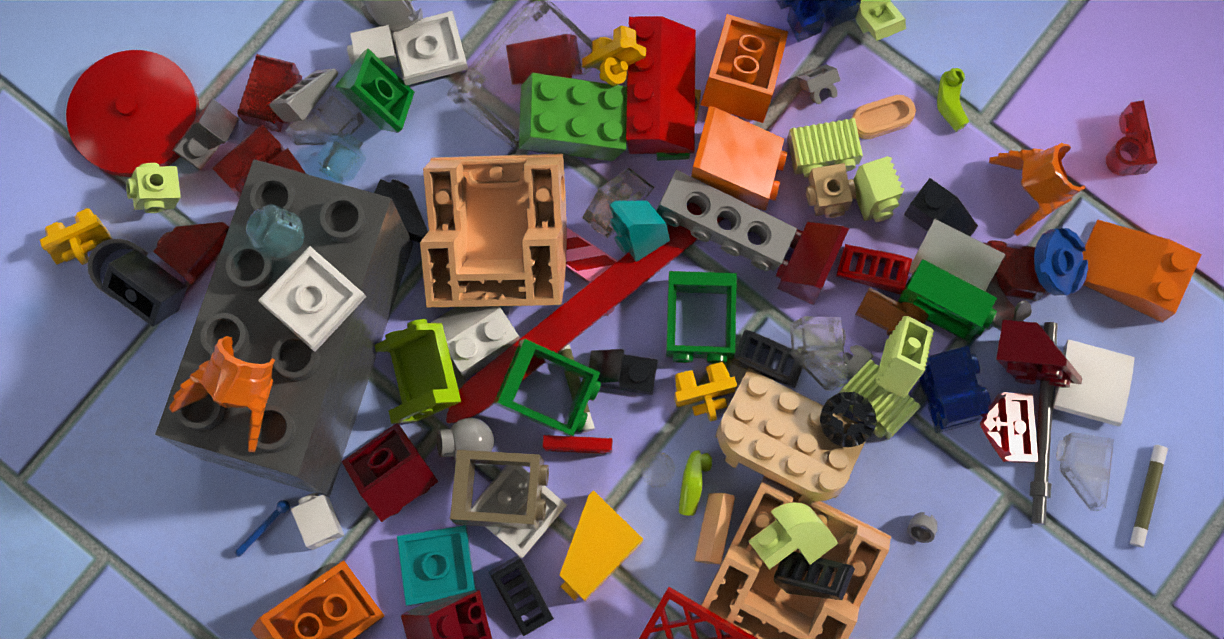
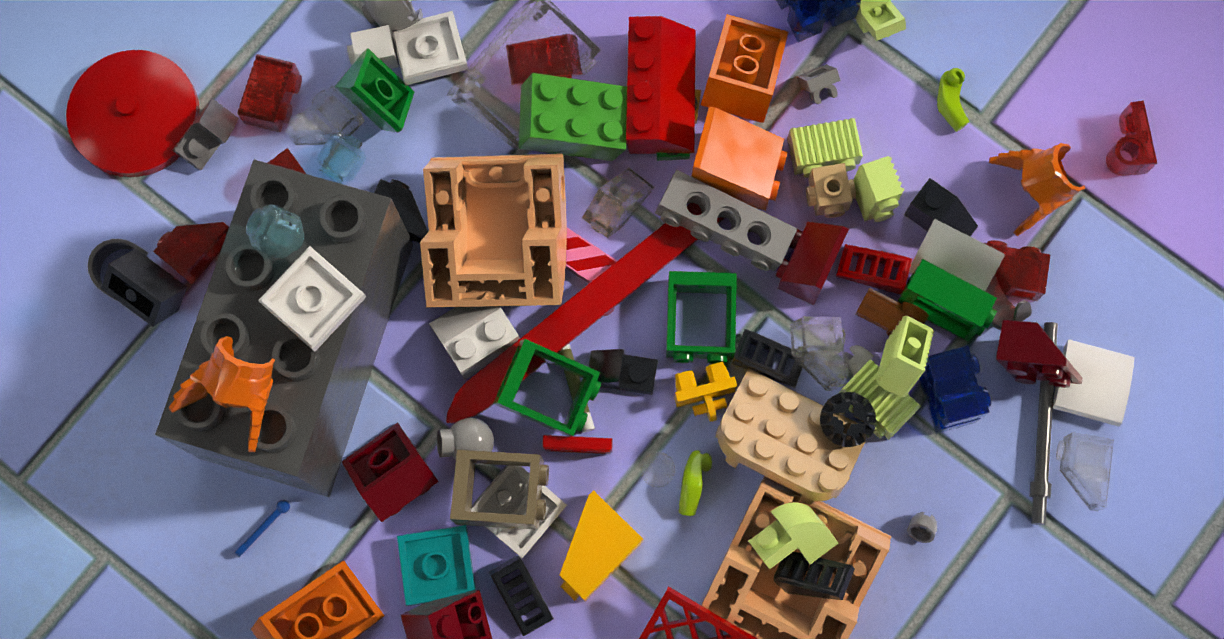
(75, 240): yellow hips -> none
(154, 188): yellowish green brick -> none
(236, 165): clear red brick -> none
(301, 98): light grey slope -> none
(317, 521): white brick -> none
(421, 371): lime panel -> none
(614, 55): yellow hips -> none
(638, 228): teal slope -> none
(714, 528): light nougat tile -> none
(884, 116): light nougat tile -> none
(1012, 427): slope -> none
(1060, 261): blue tile -> none
(1138, 268): orange slope -> none
(1148, 496): olive bar -> none

